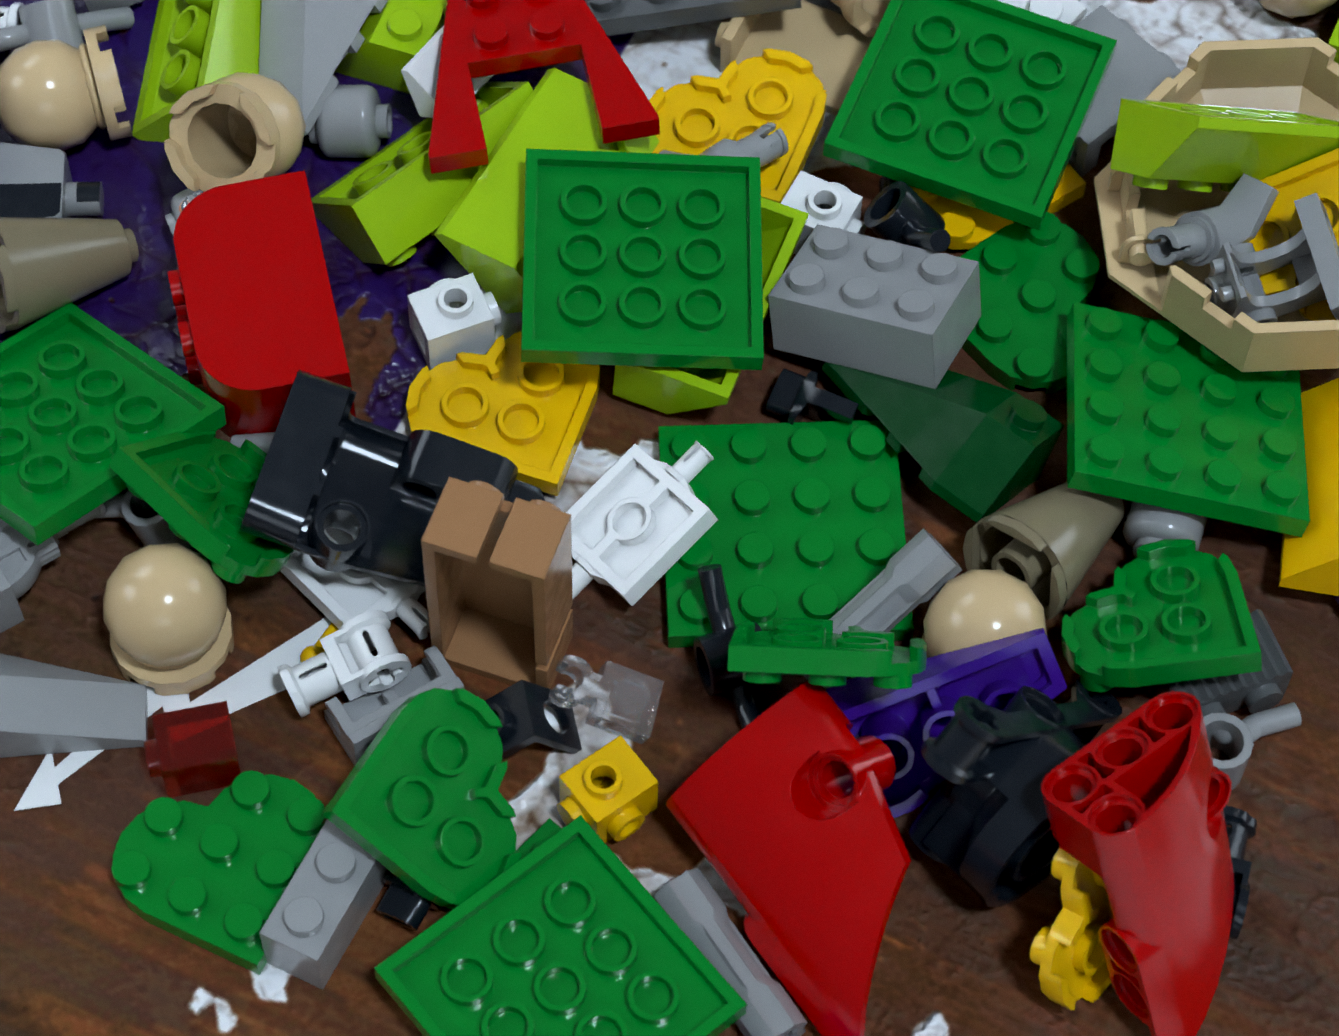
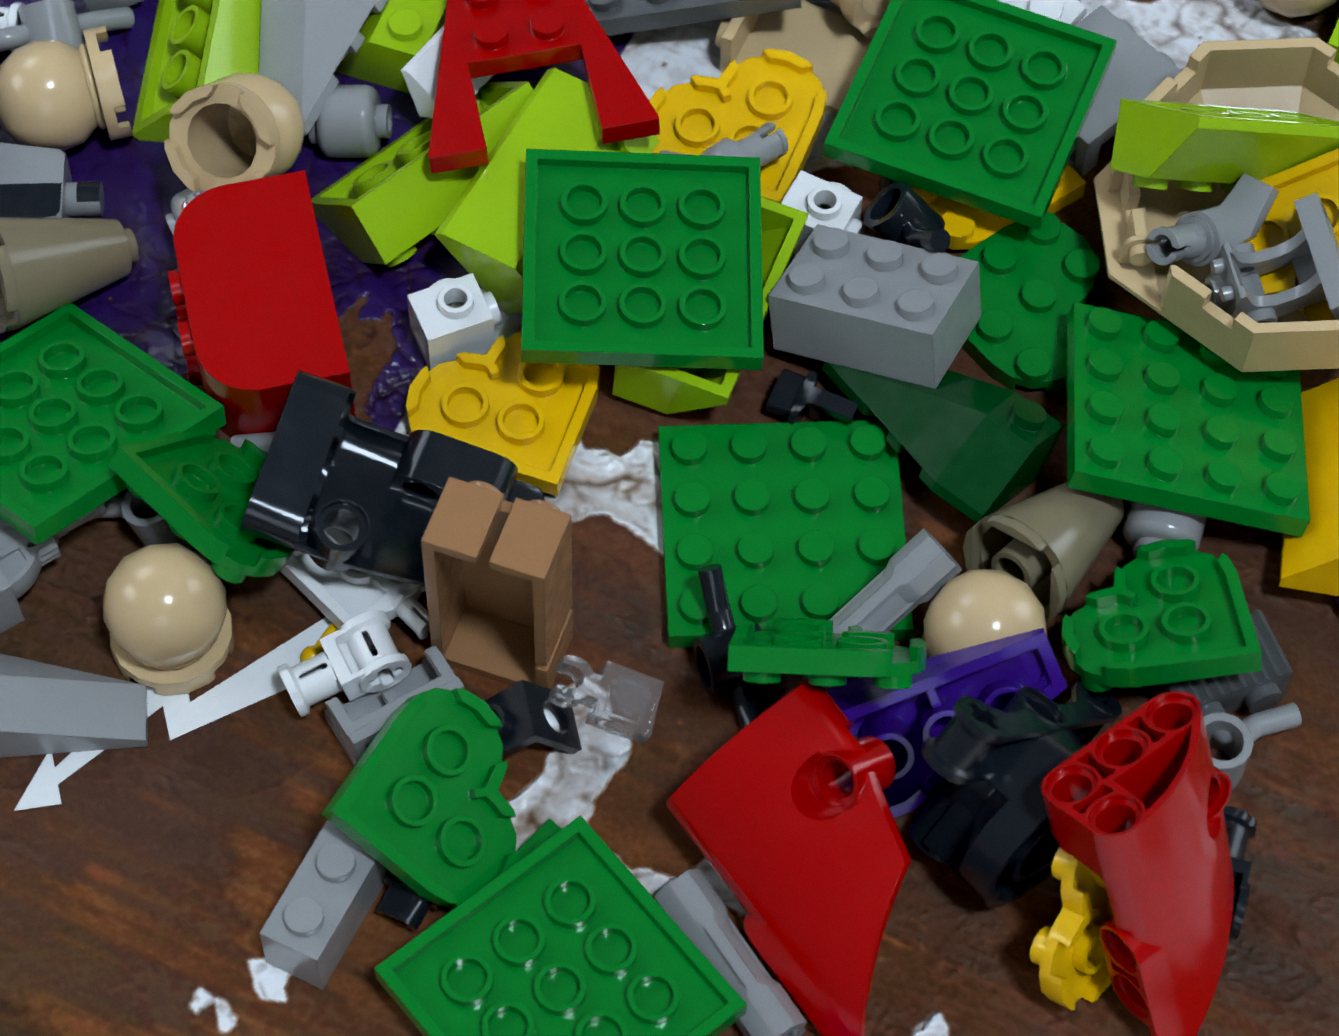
(193, 749): clear red brick -> none
(218, 866): green plate -> none
(609, 791): yellow brick -> none
(638, 522): white plate -> none

